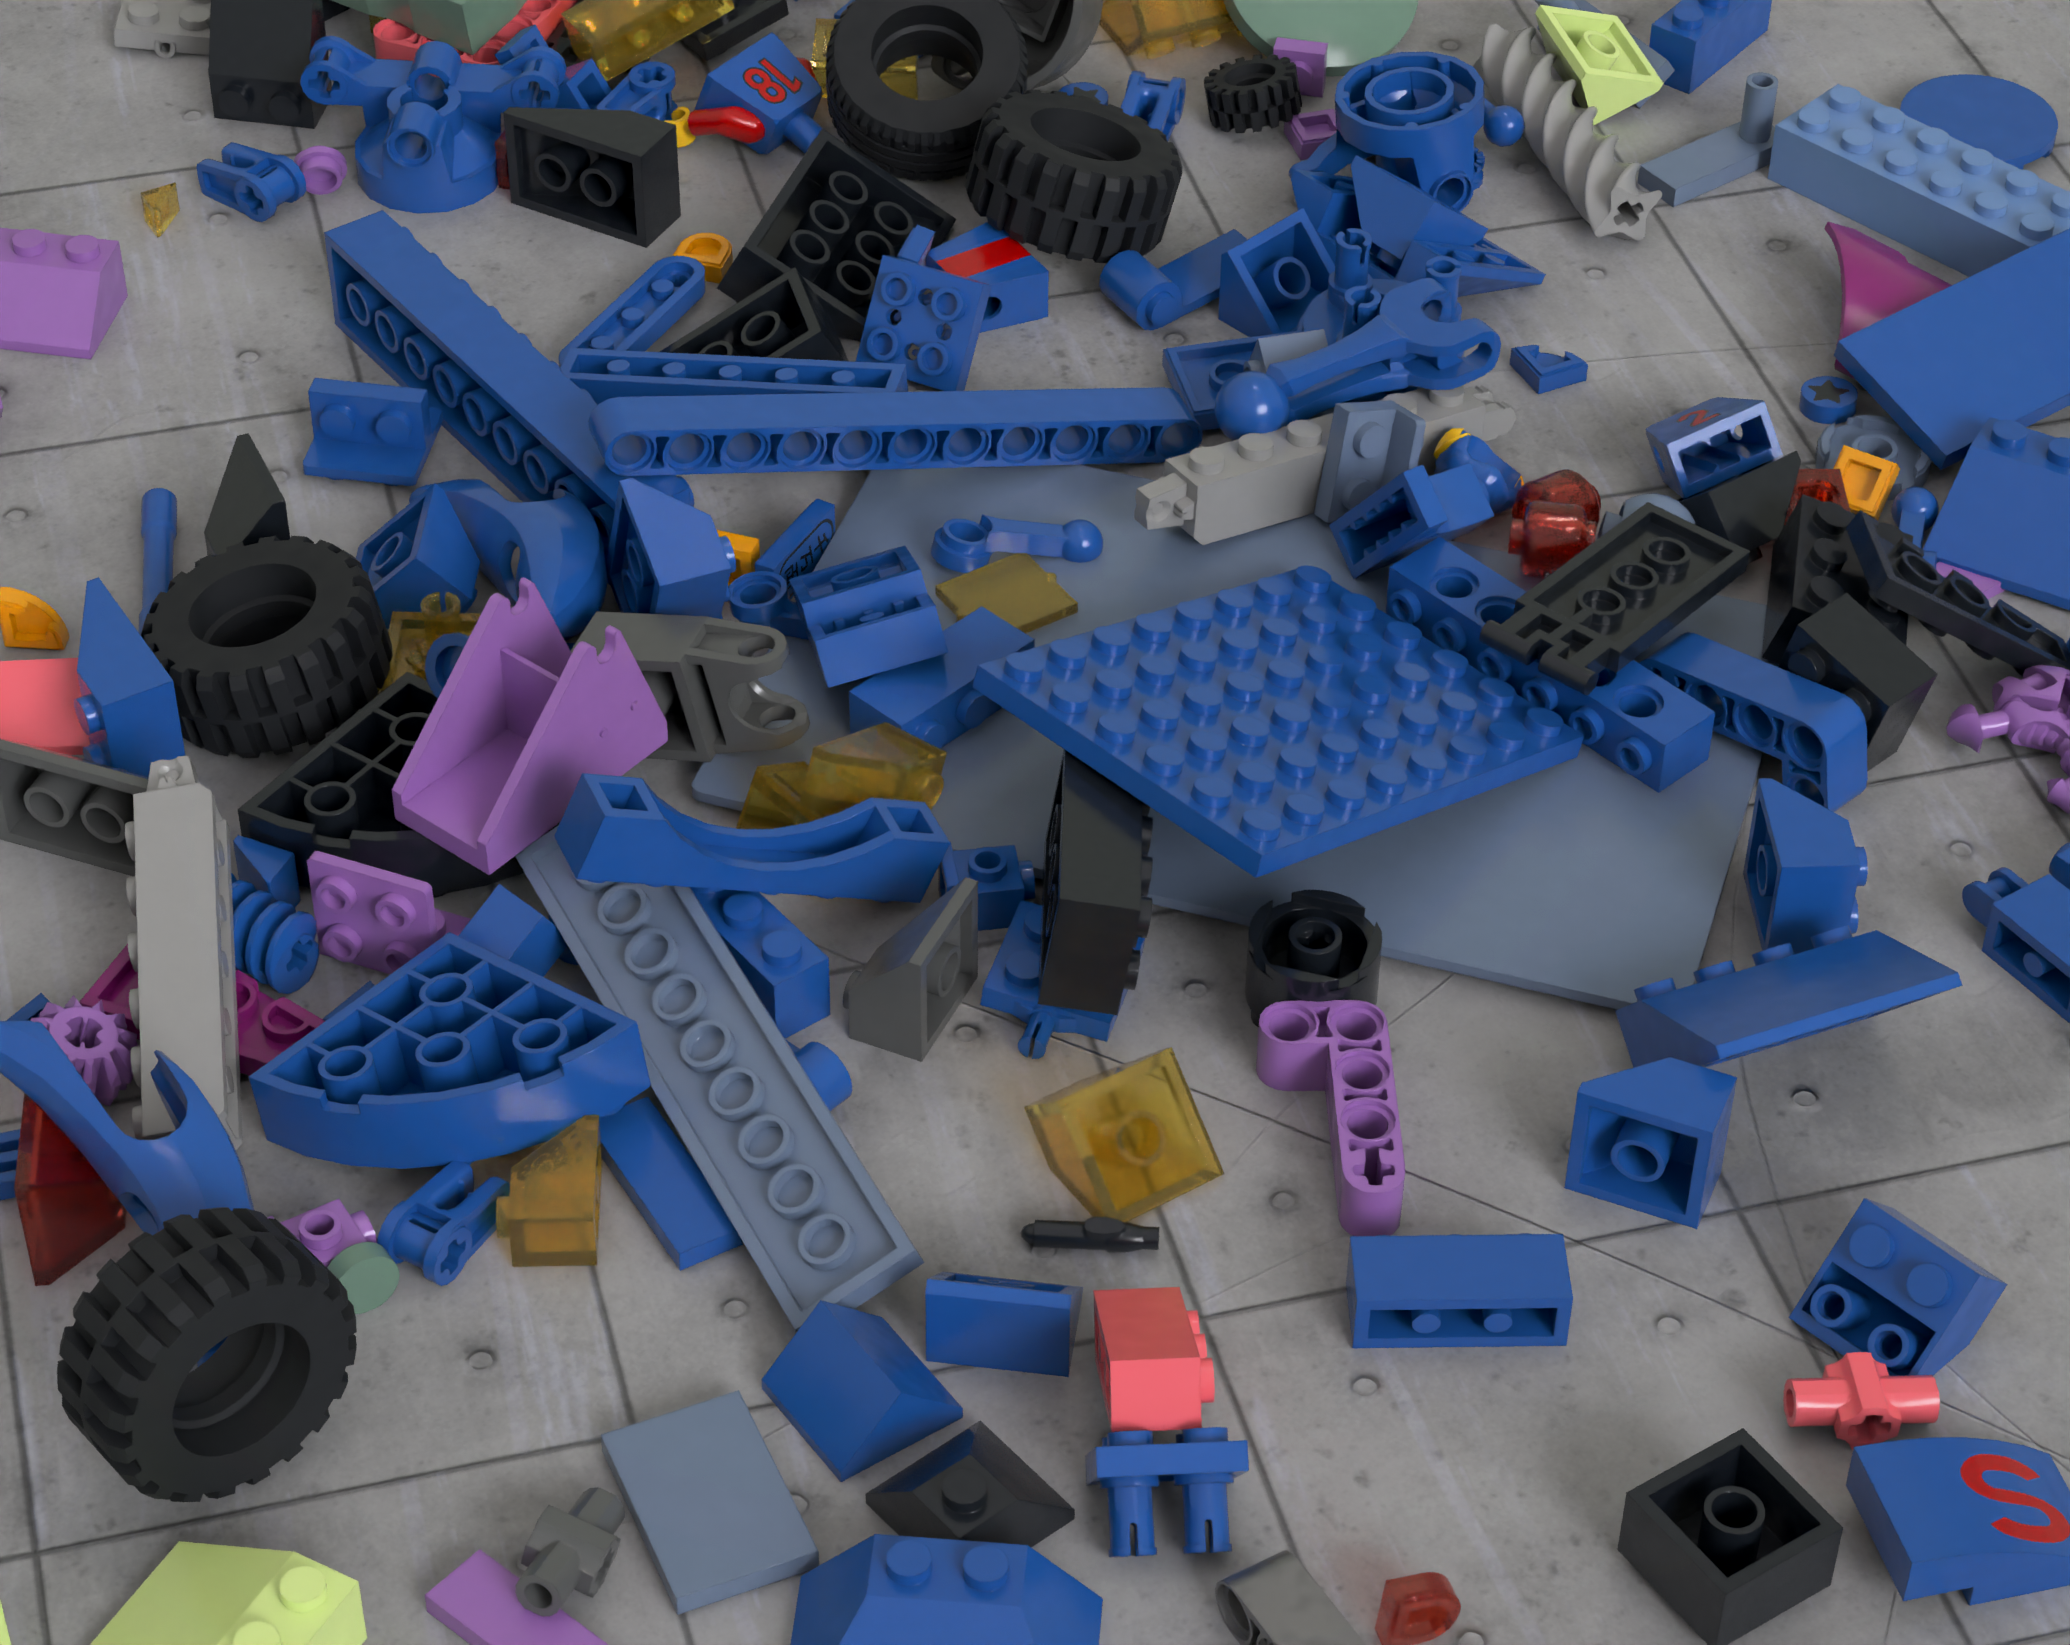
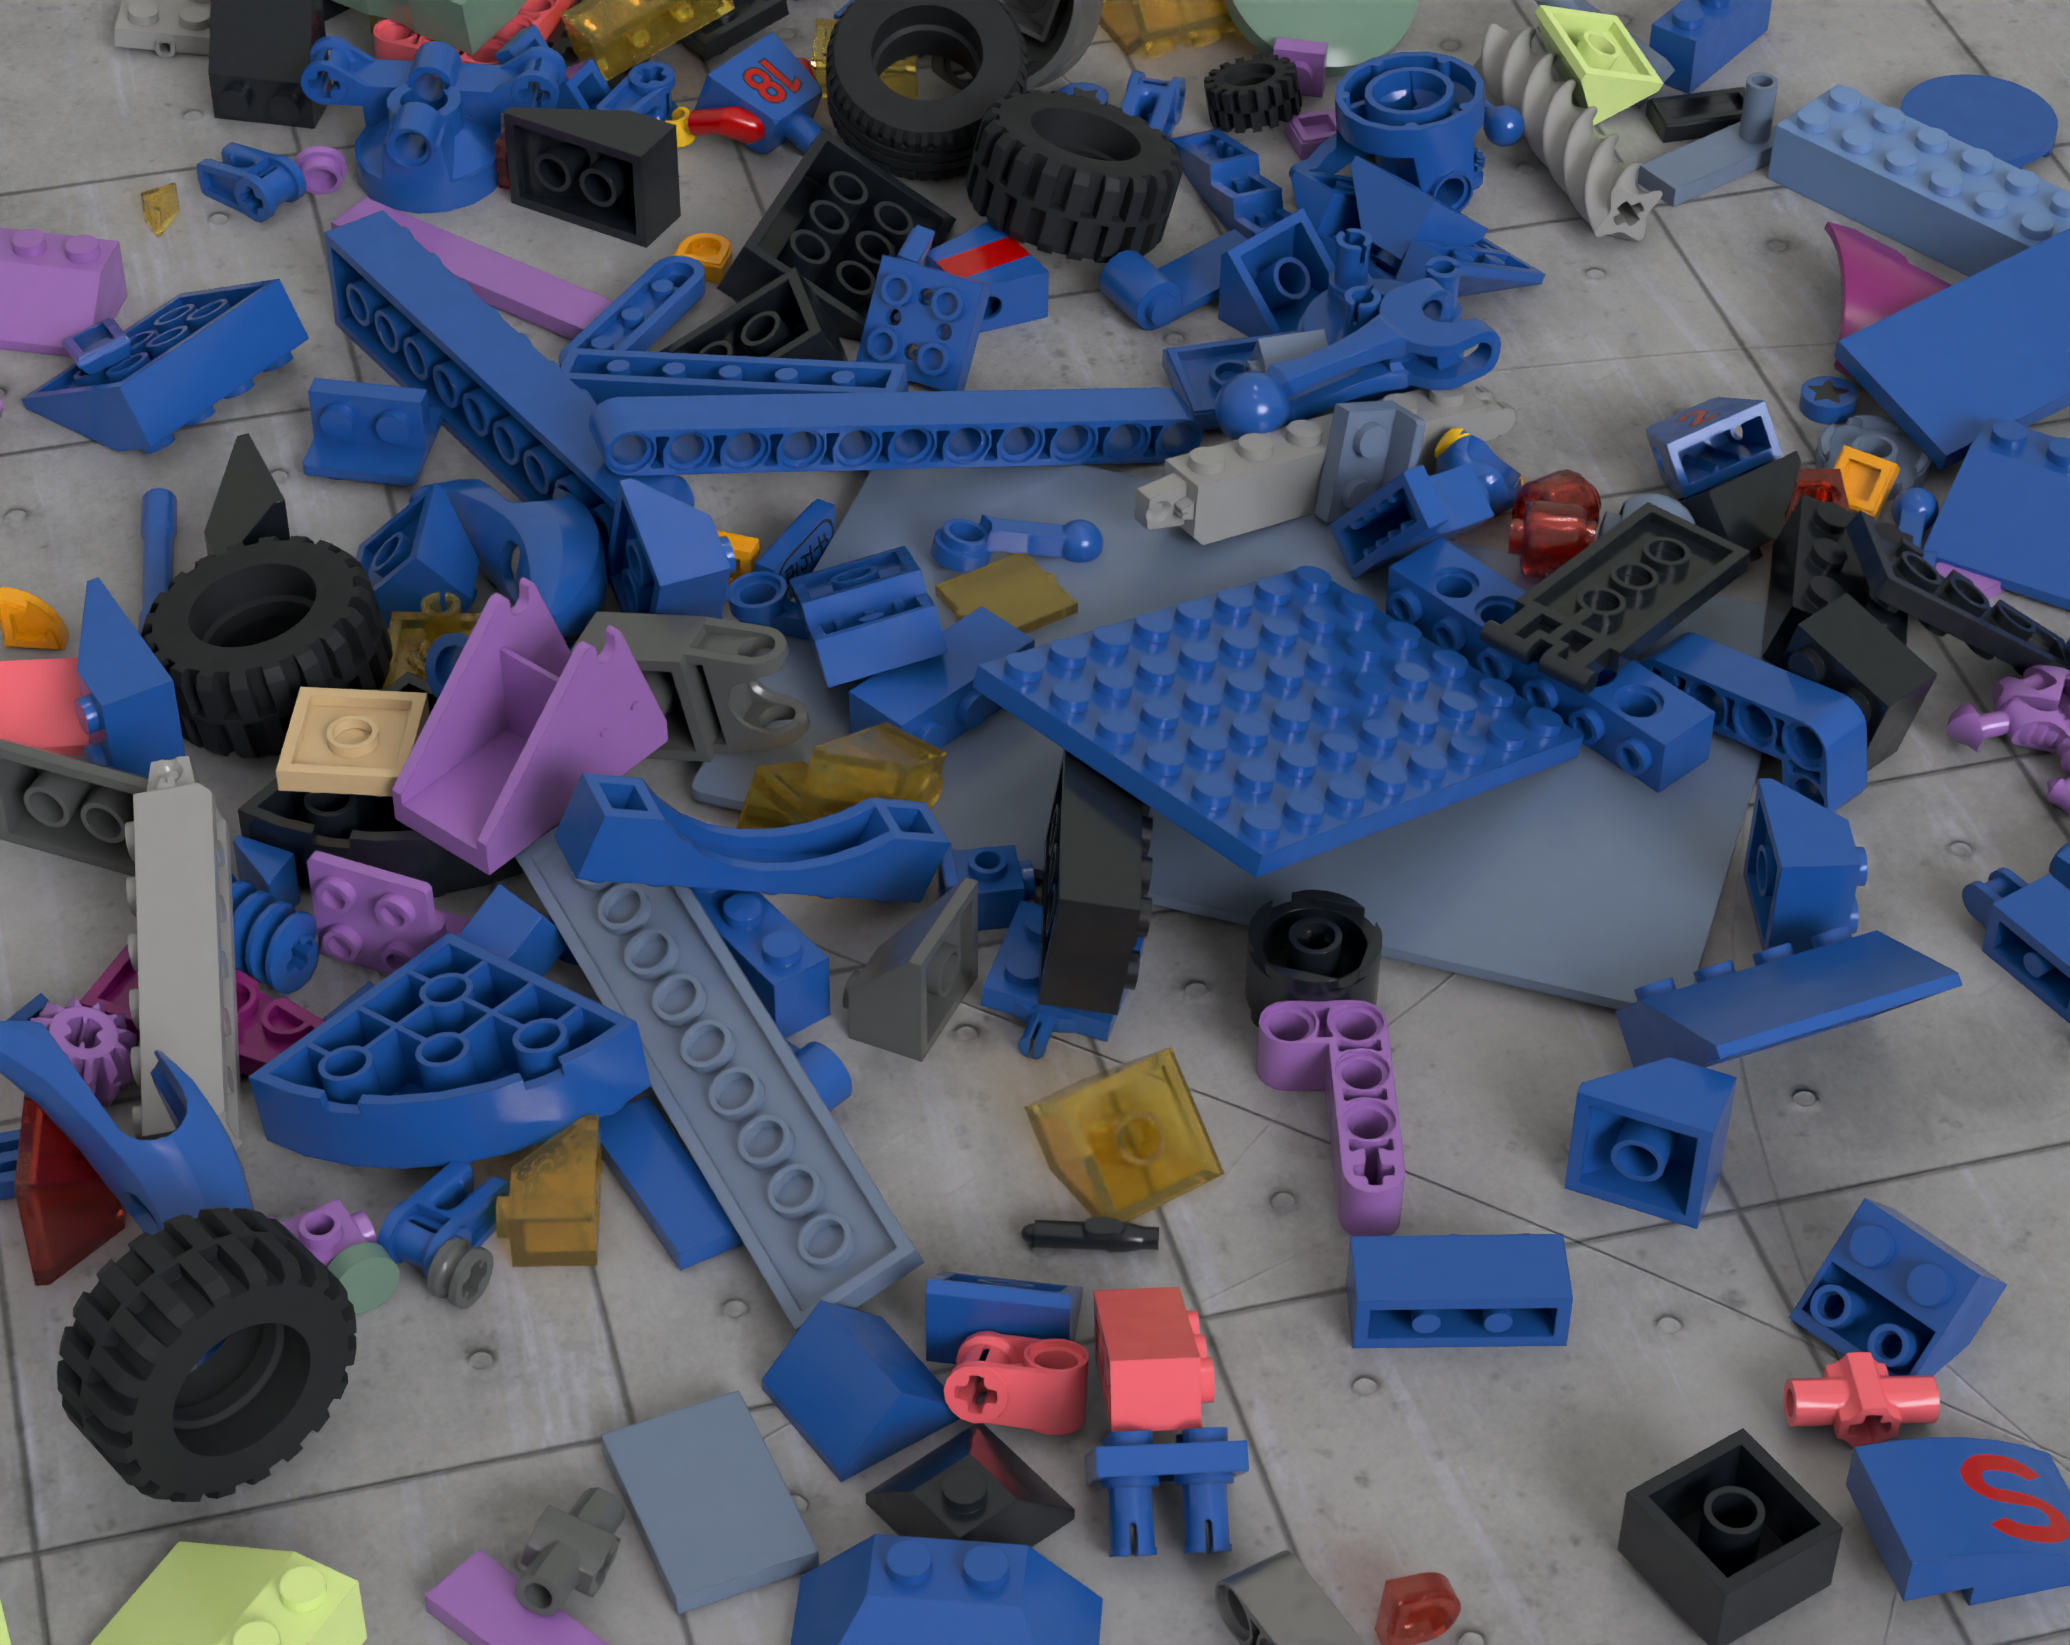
(98, 346): none -> blue tile
(178, 367): none -> blue slope
(350, 740): none -> tan plate
(460, 1272): none -> dark grey bush
(498, 278): none -> medium lavender tile
(1026, 1382): none -> coral piece
(1230, 181): none -> blue slope
(1545, 370): blue tile -> none
(1695, 113): none -> black tile

